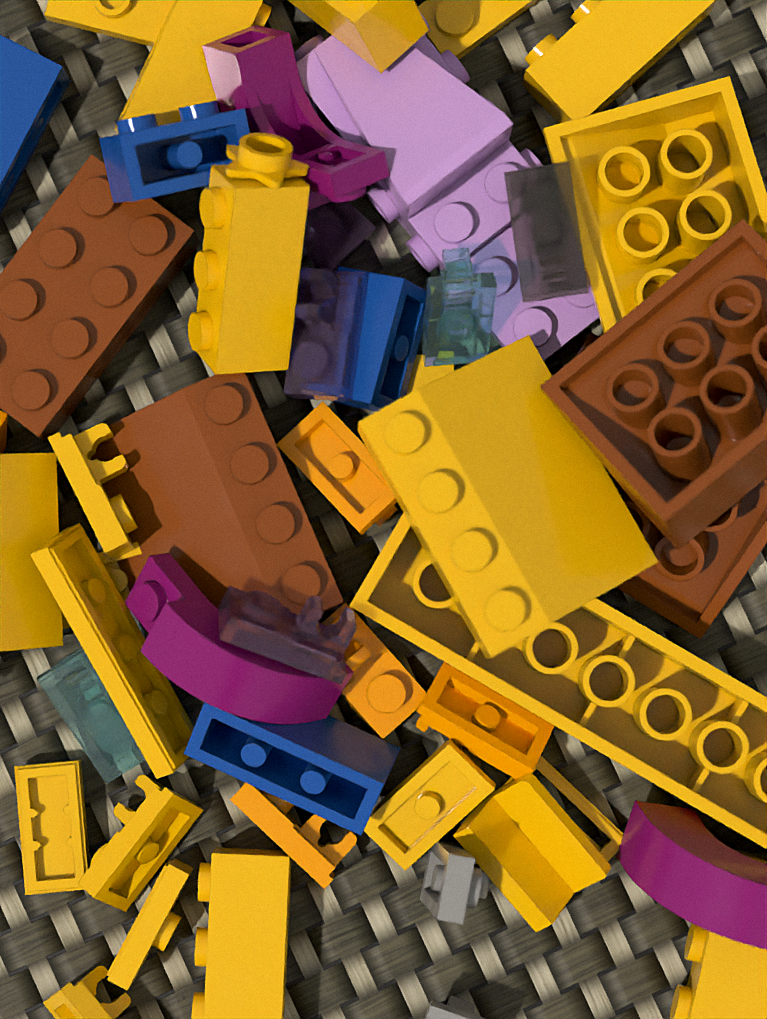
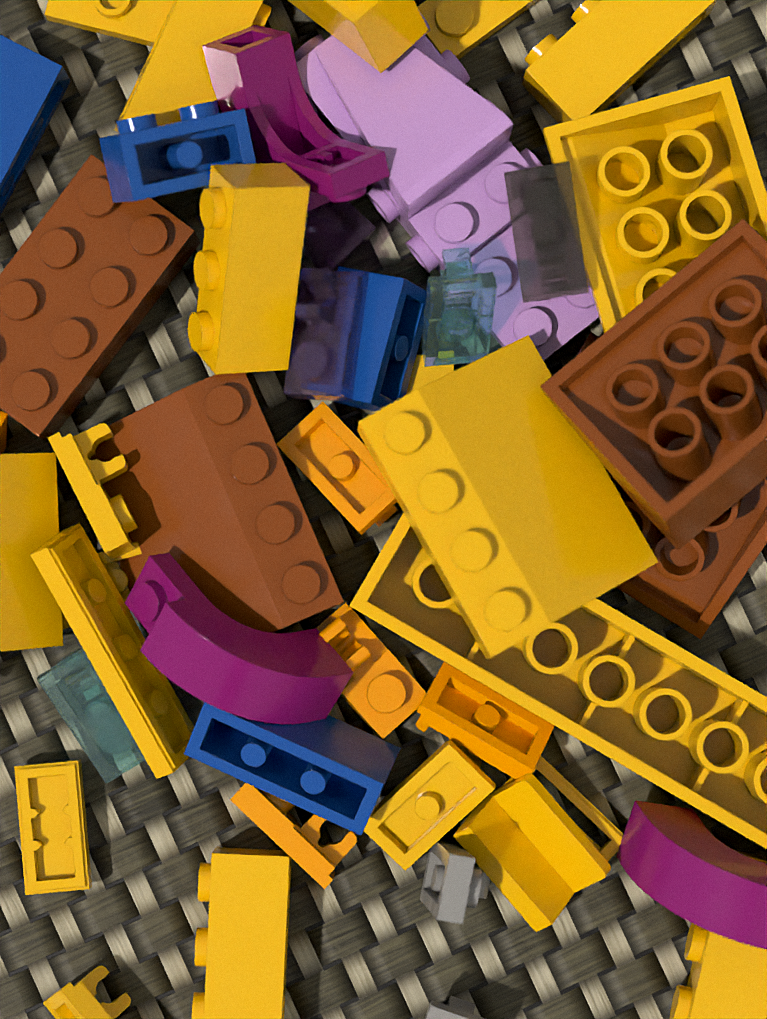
(137, 851): yellow plate -> none
(153, 924): yellow plate -> none
(264, 159): yellow plate -> none
(269, 629): plate -> none

